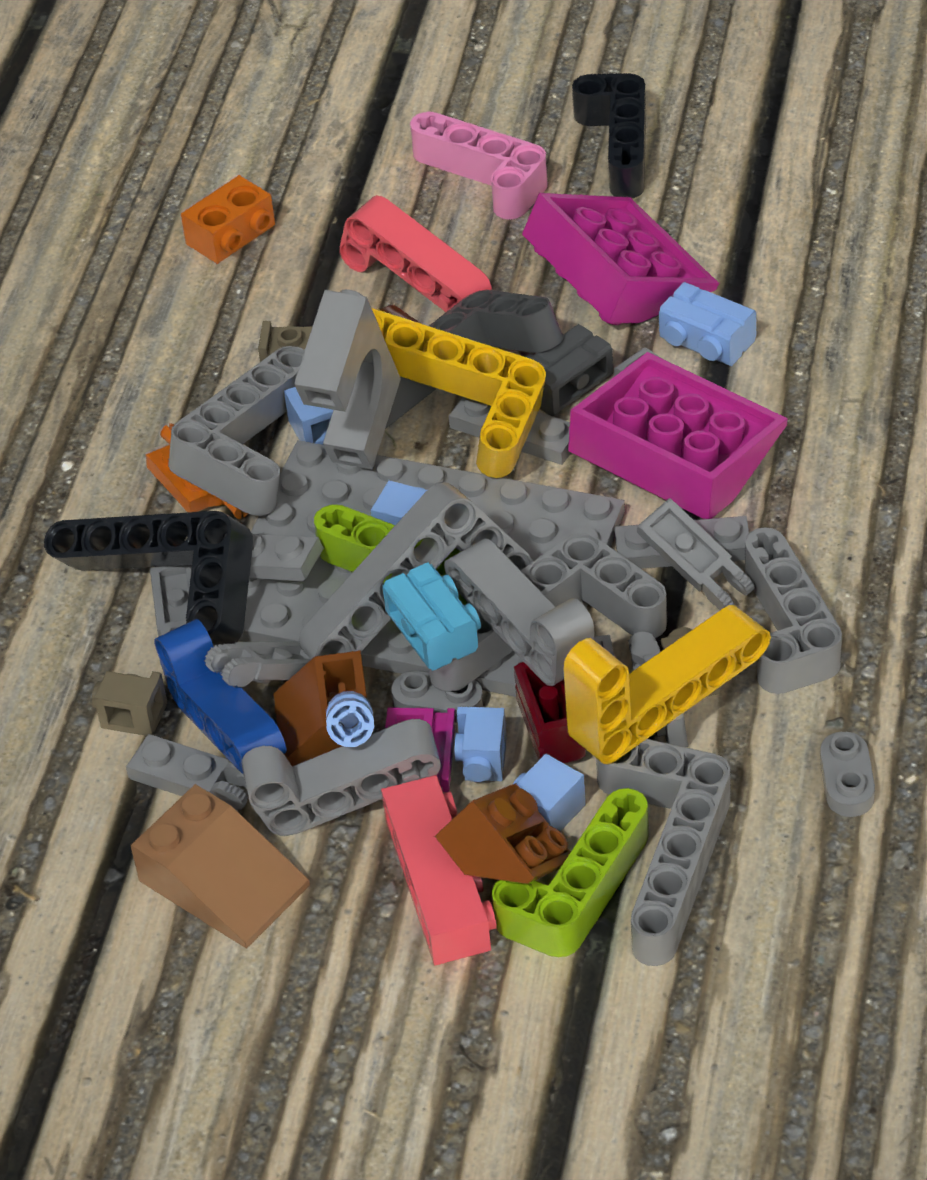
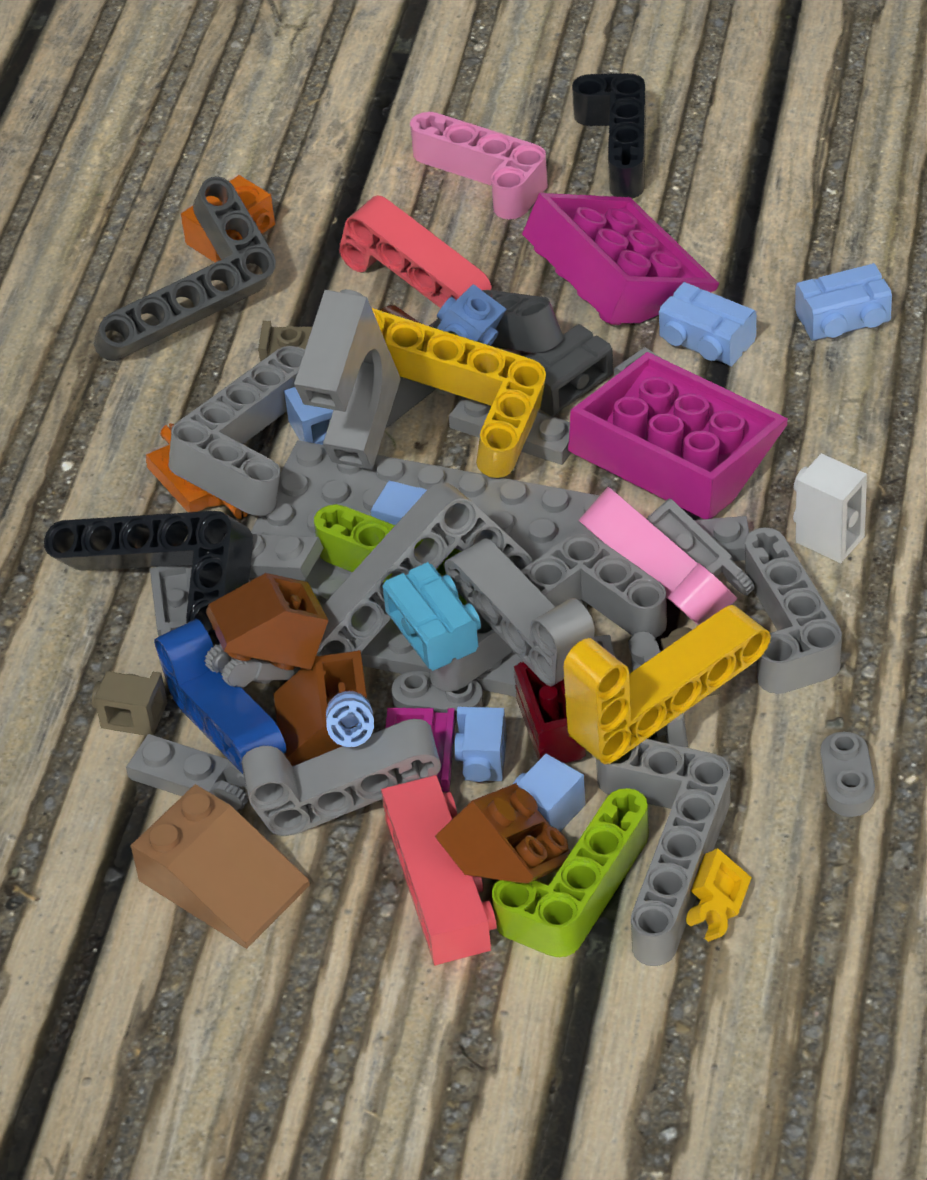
(197, 286): none -> dark grey beam
(270, 621): none -> dark orange slope
(472, 316): none -> medium blue brick
(639, 541): none -> bright pink beam
(721, 892): none -> yellow plate
(830, 507): none -> white brick
(843, 302): none -> light blue brick

